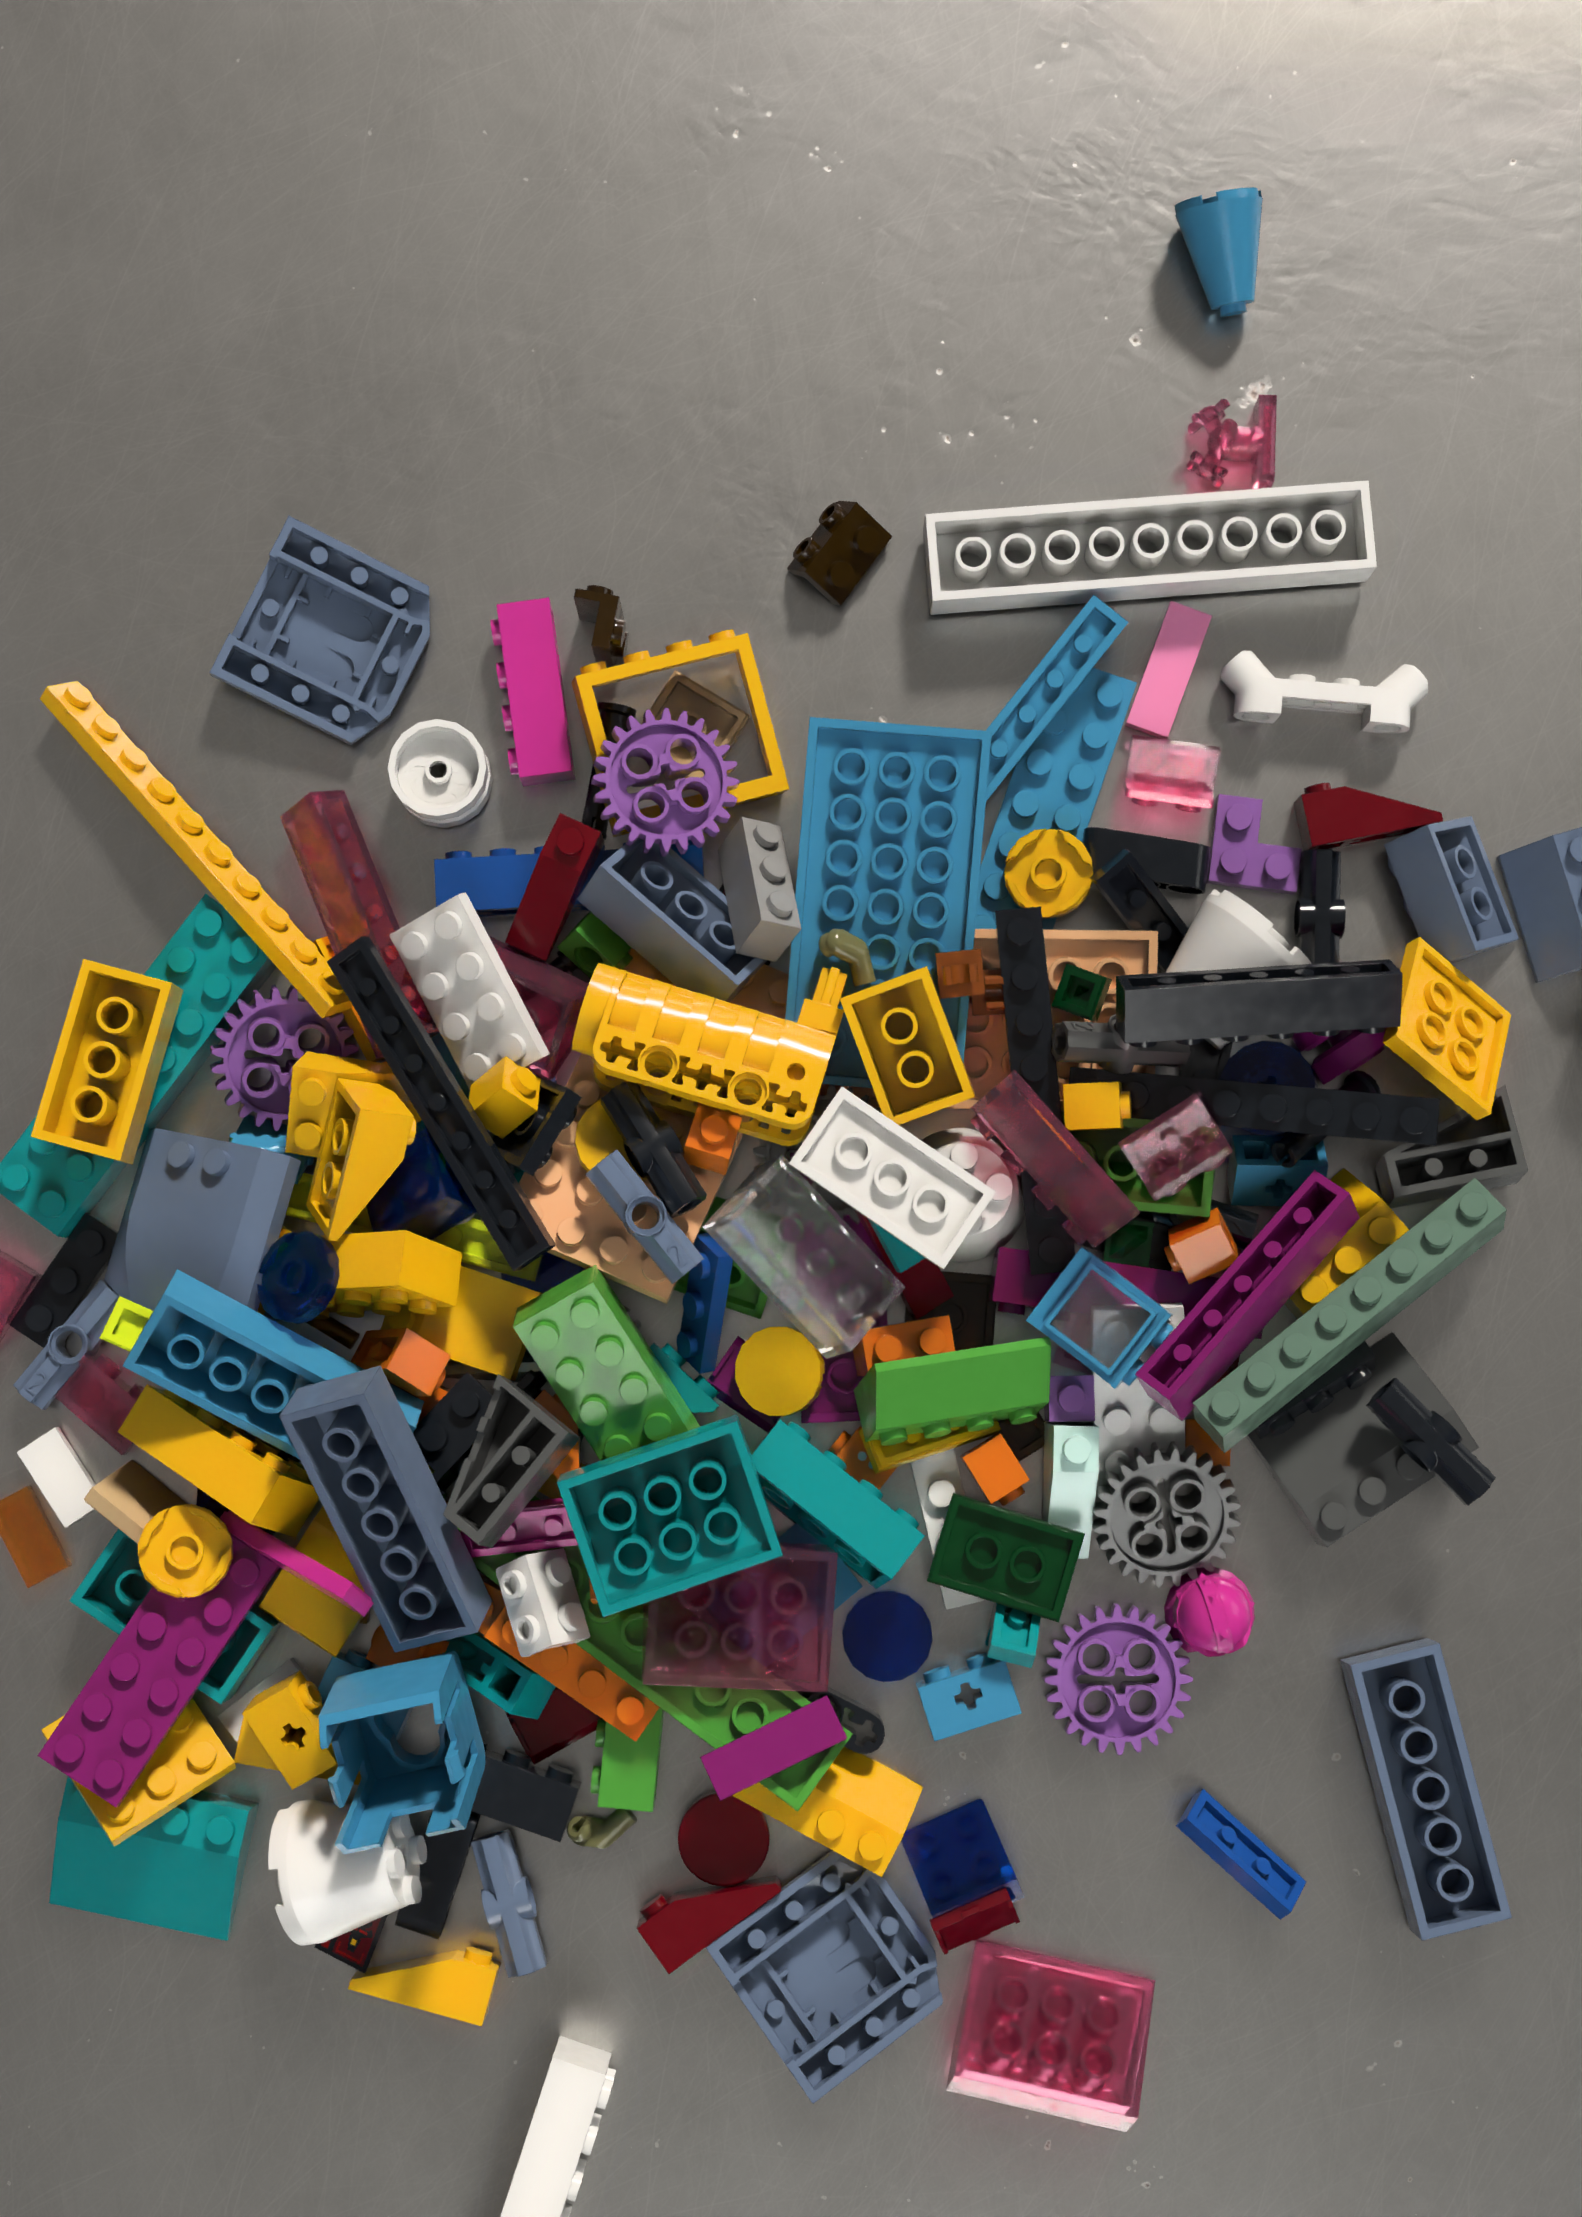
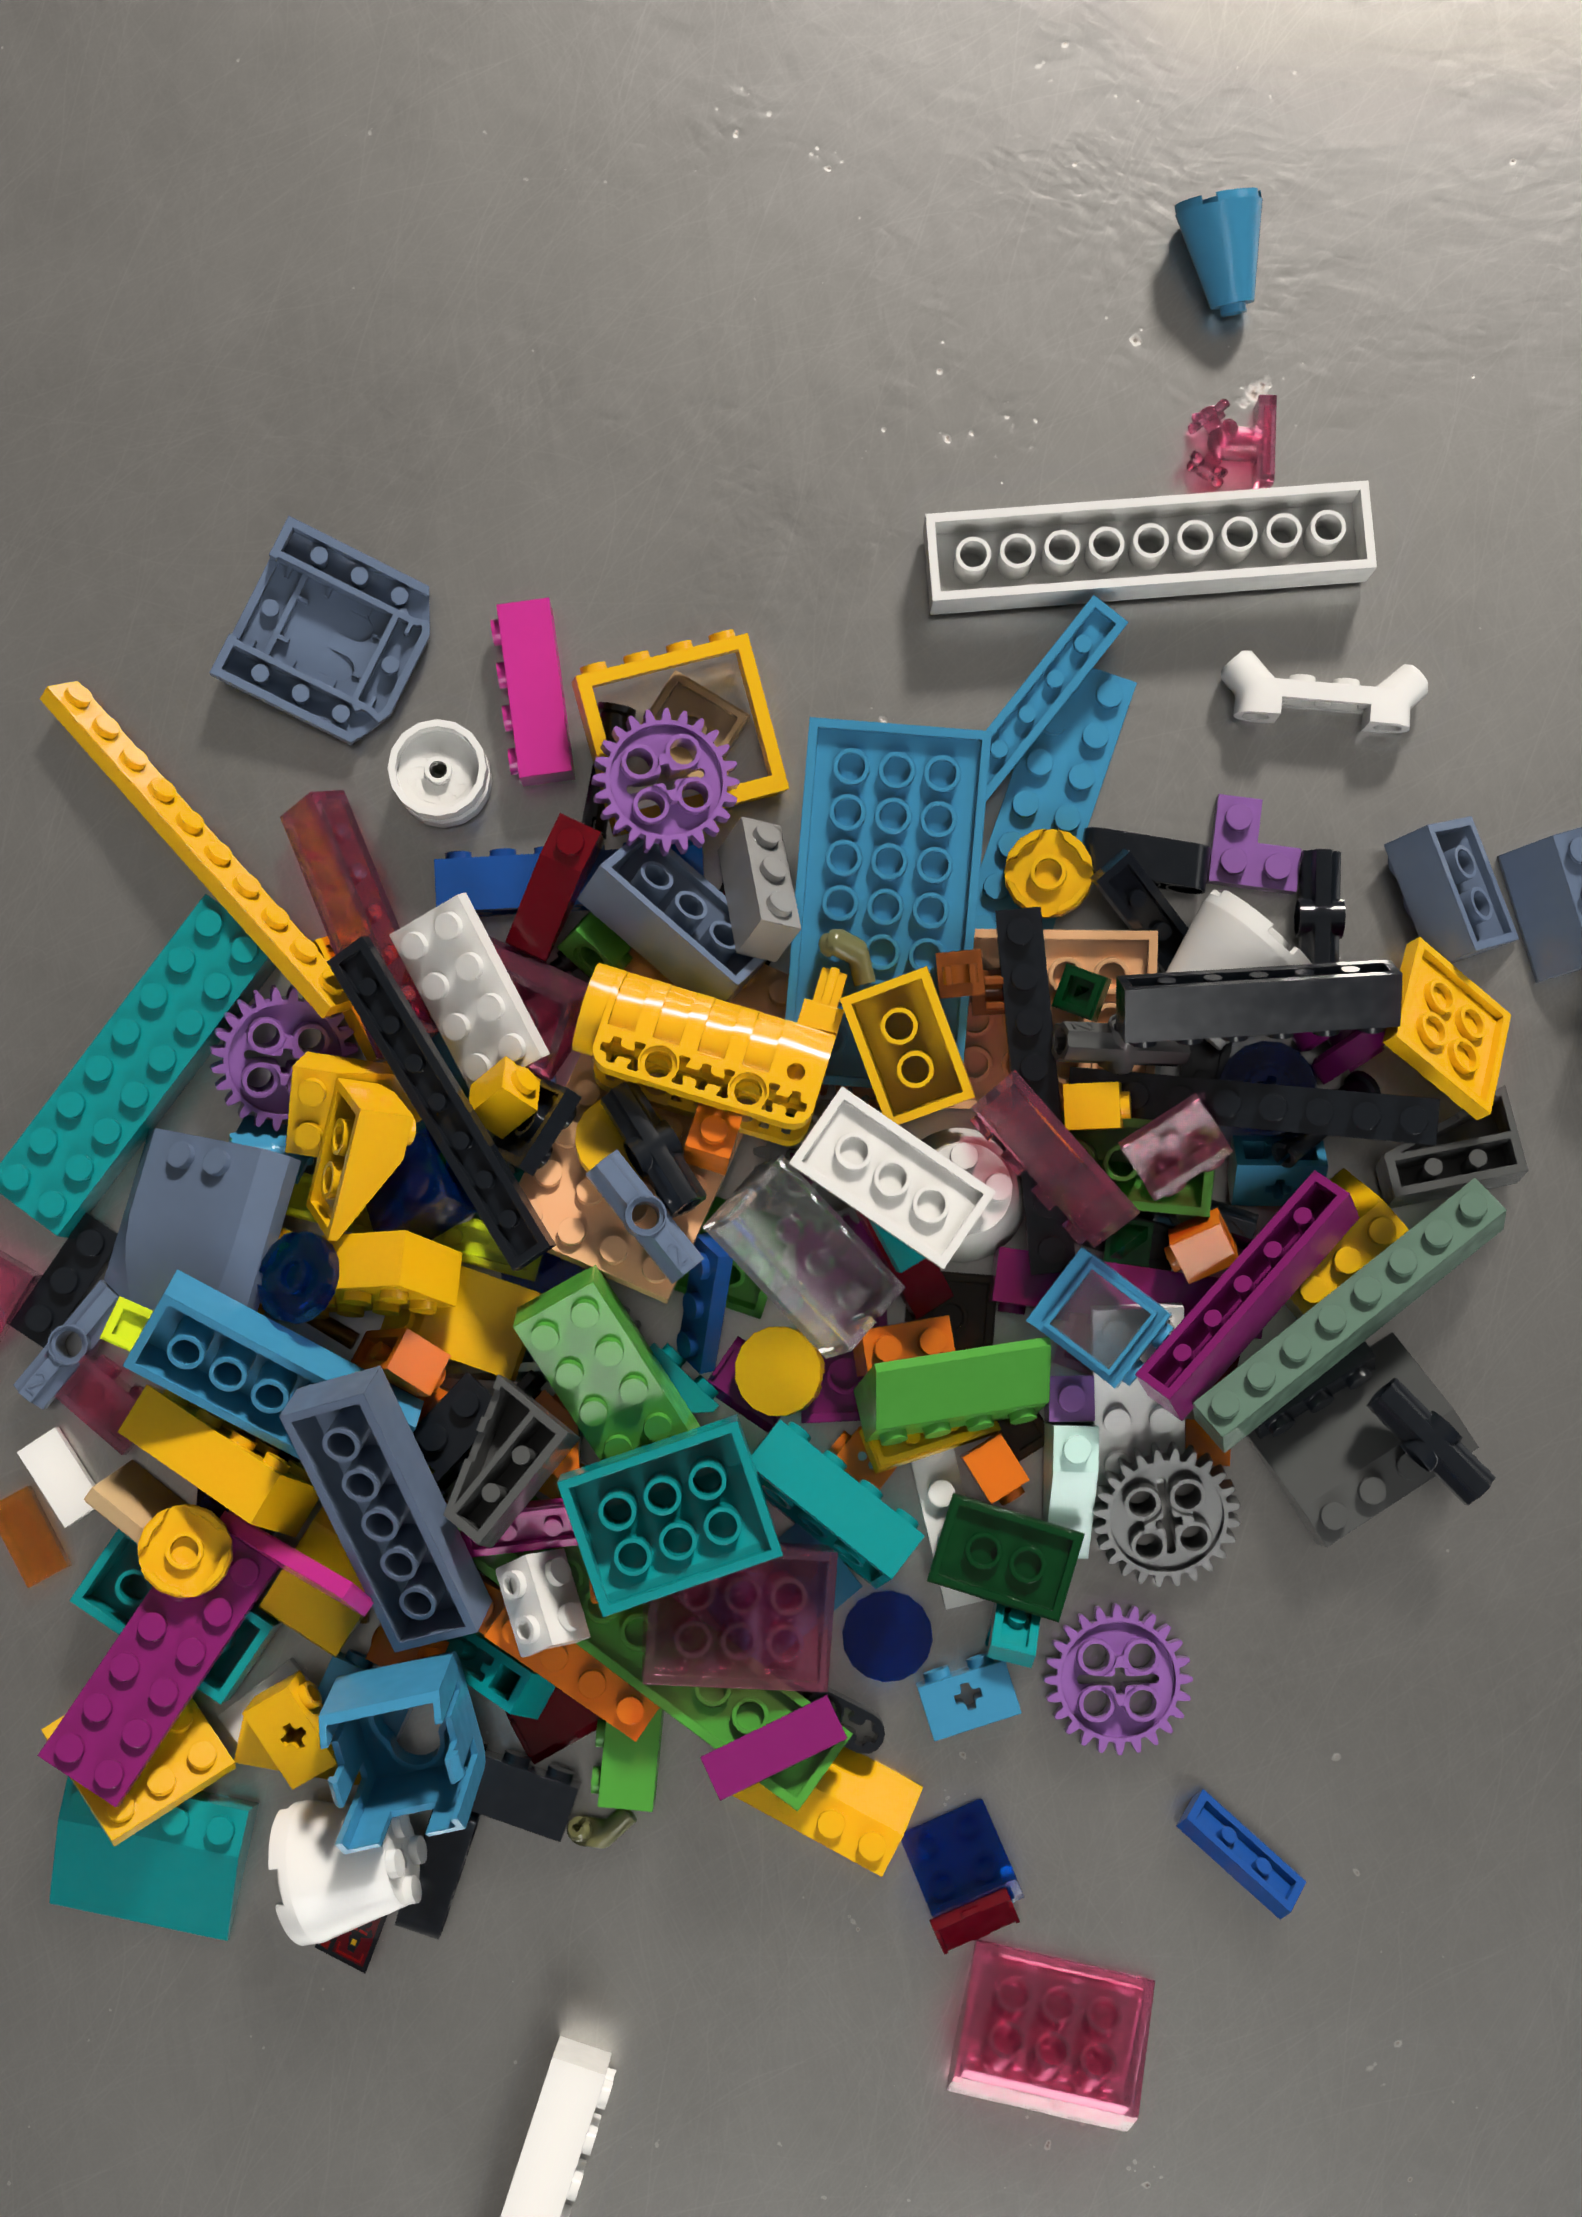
(107, 1061): yellow brick -> none
(443, 1983): yellow slope -> none
(509, 1903): sand blue piece -> none
(605, 610): dark brown bracket -> none
(697, 1917): dark red slope -> none
(723, 1840): dark red tile -> none
(830, 1971): sand blue wedge -> none
(839, 550): dark brown bracket -> none
(1168, 670): bright pink tile -> none
(1171, 773): clear pink bracket -> none
(1210, 1612): dark pink helmet -> none
(1353, 817): dark red slope -> none
(1425, 1789): sand blue brick -> none

